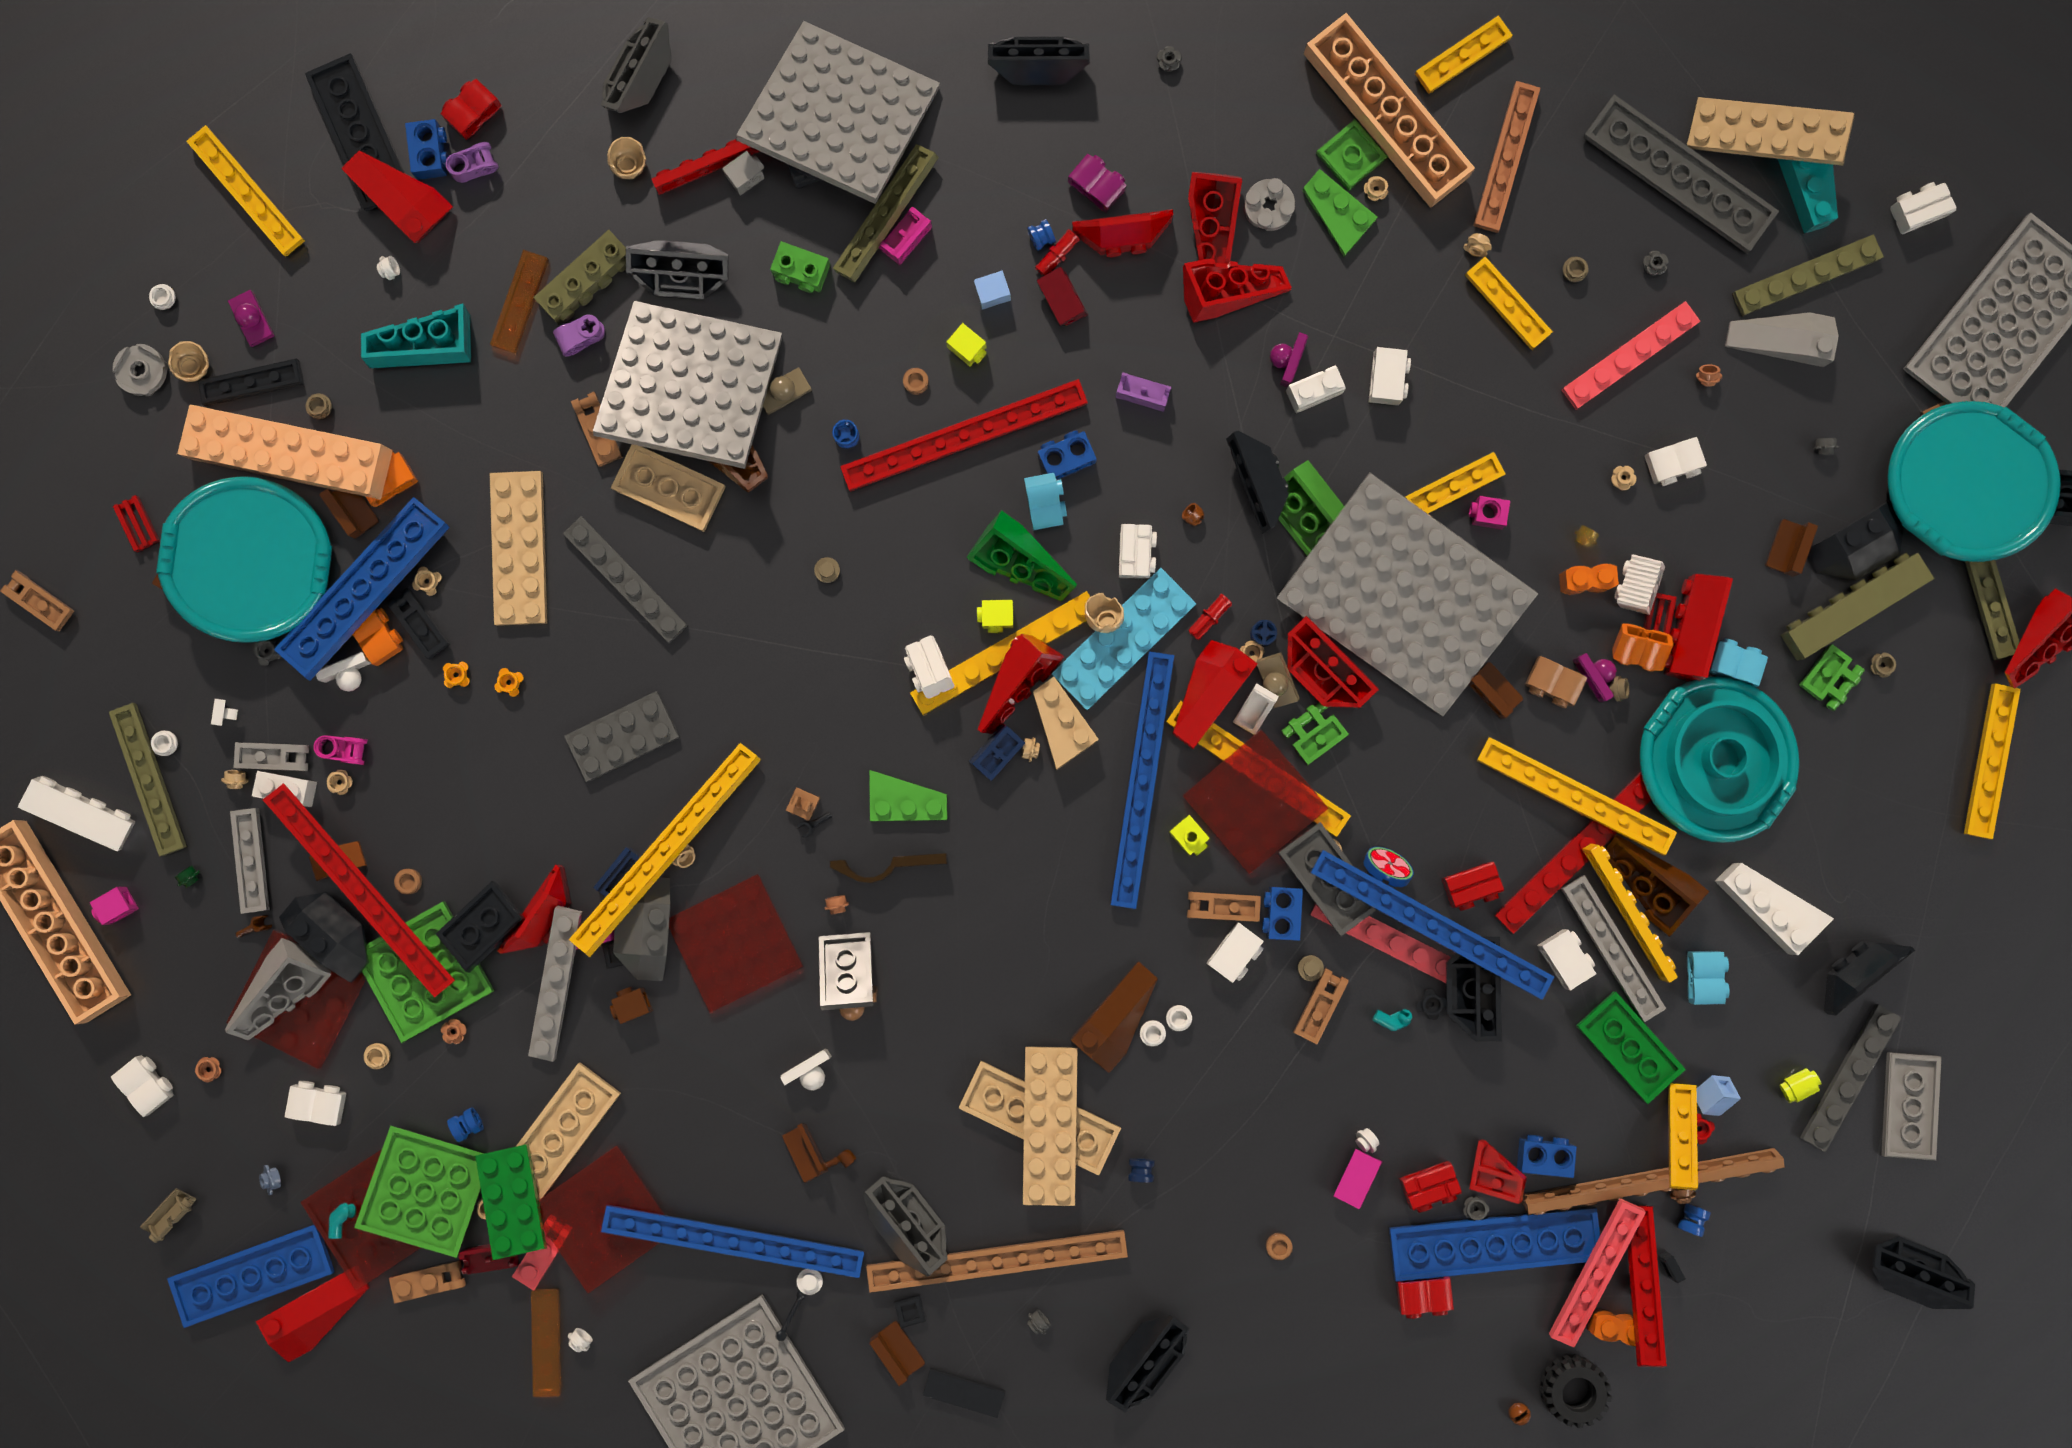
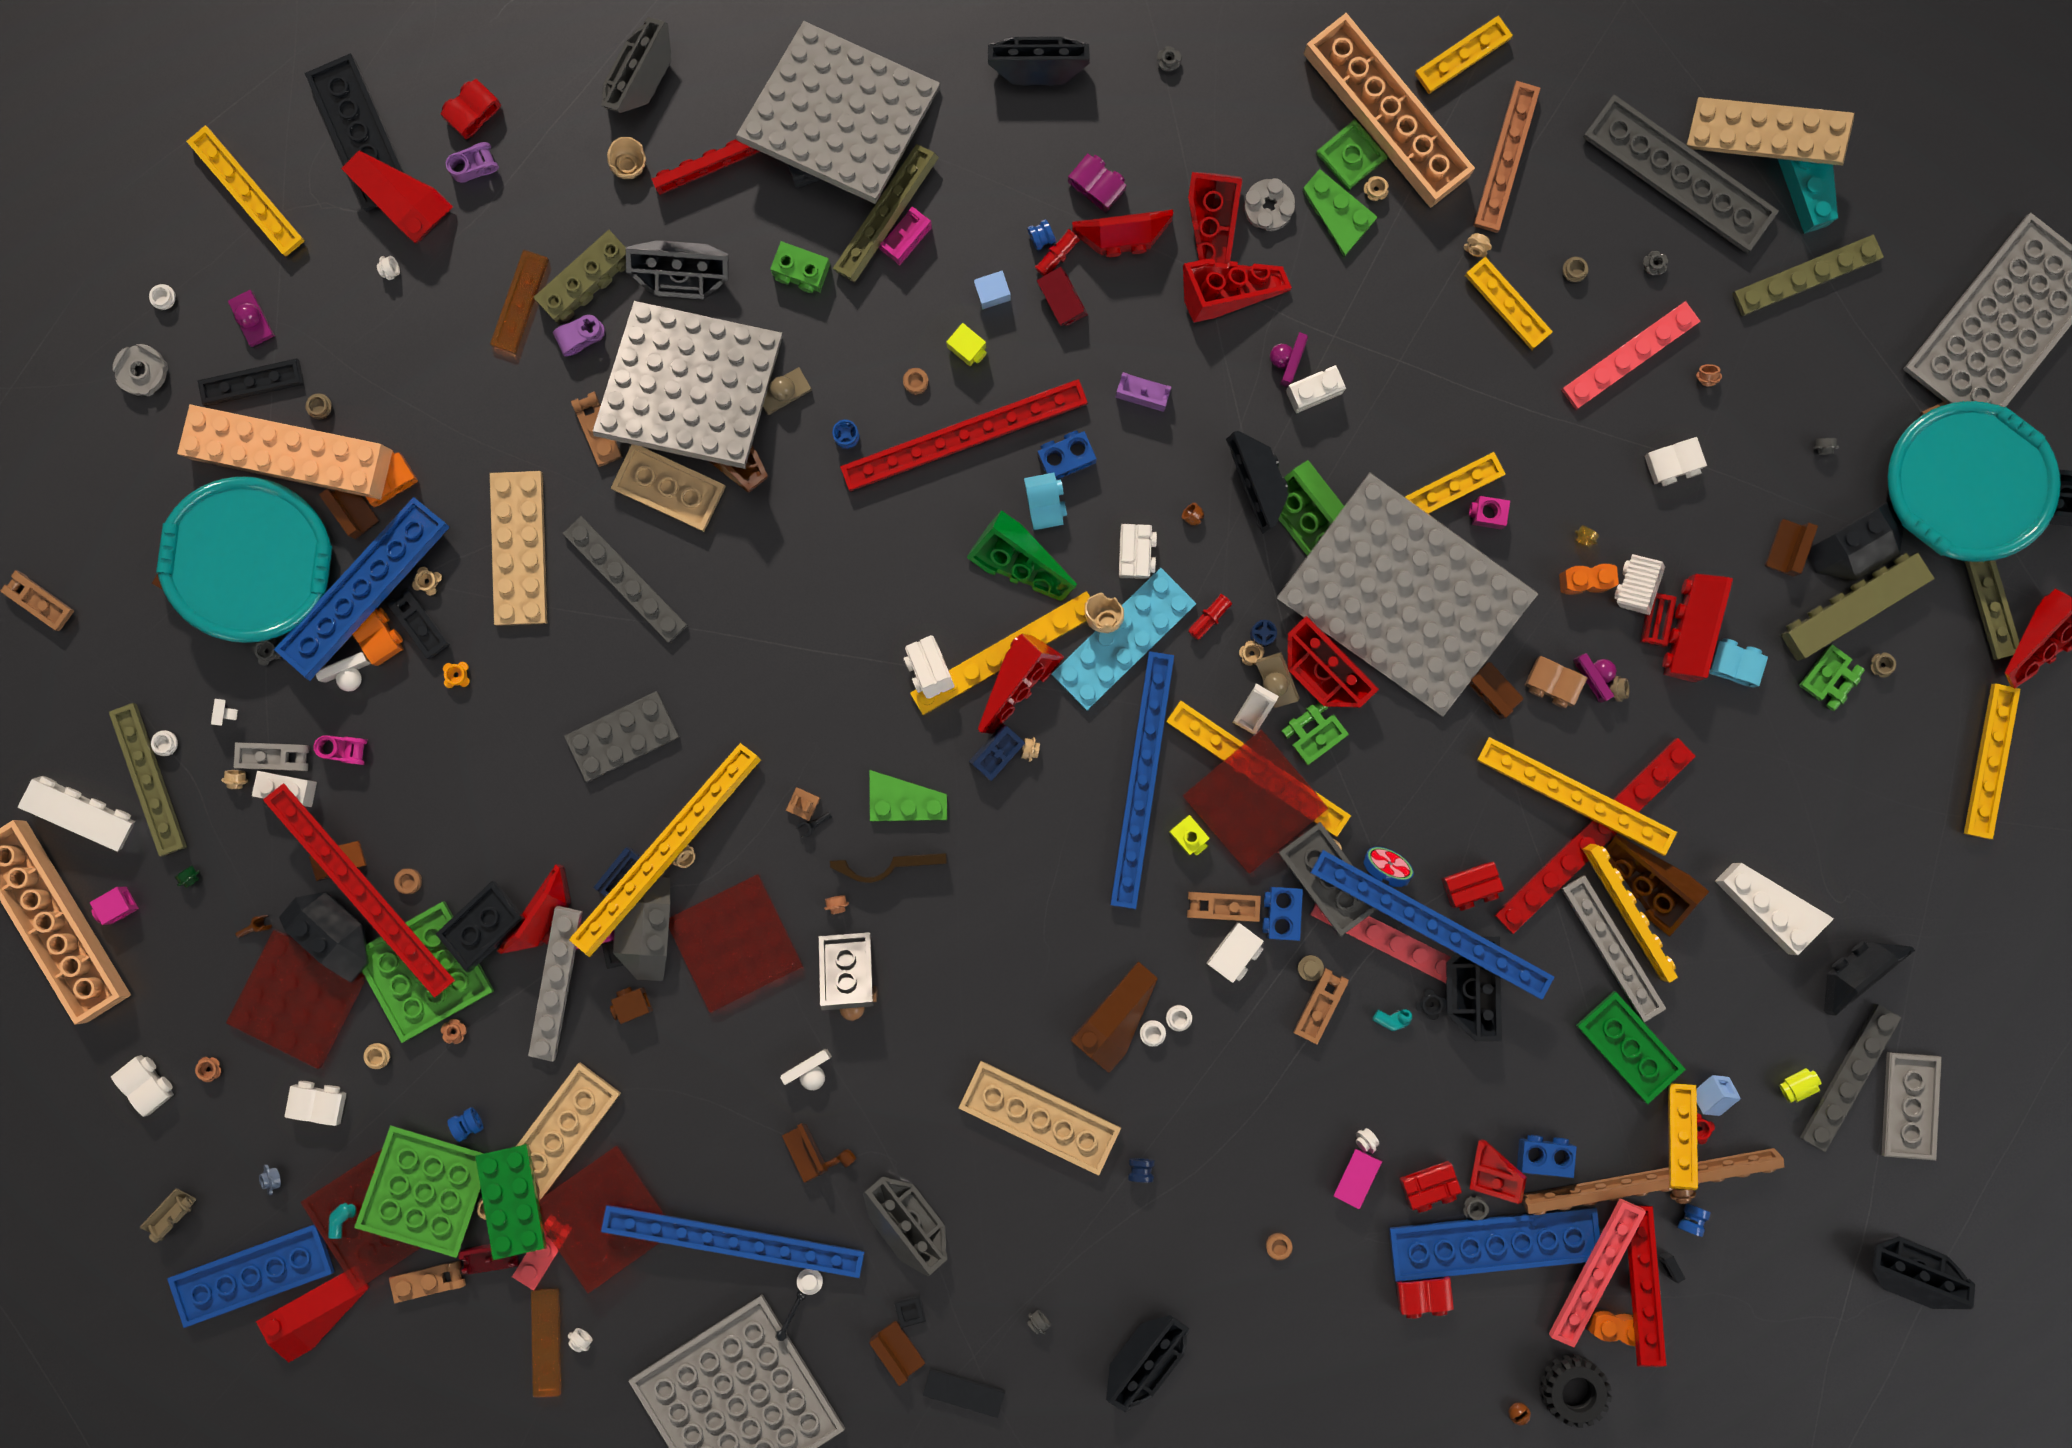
(126, 504): red tile -> none
(188, 361): tan hair -> none
(249, 860): light grey plate -> none
(280, 982): light grey wedge -> none
(332, 781): tan plate -> none
(421, 150): blue brick -> none
(421, 341): teal wedge -> none
(504, 676): light orange plate -> none
(744, 172): light grey brick -> none
(827, 570): dark tan plate -> none
(995, 615): neon yellow brick -> none
(1002, 1260): medium nougat plate -> none
(1050, 1126): tan plate -> none
(1062, 722): tan wedge -> none
(1213, 683): red wedge -> none
(1388, 376): white brick -> none
(1567, 959): white brick -> none
(1617, 480): tan plate -> none
(1642, 647): orange brick -> none
(1707, 977): medium azure brick -> none
(1719, 759): teal piece -> none
(1792, 337): light grey wedge -> none
(1922, 208): white brick -> none

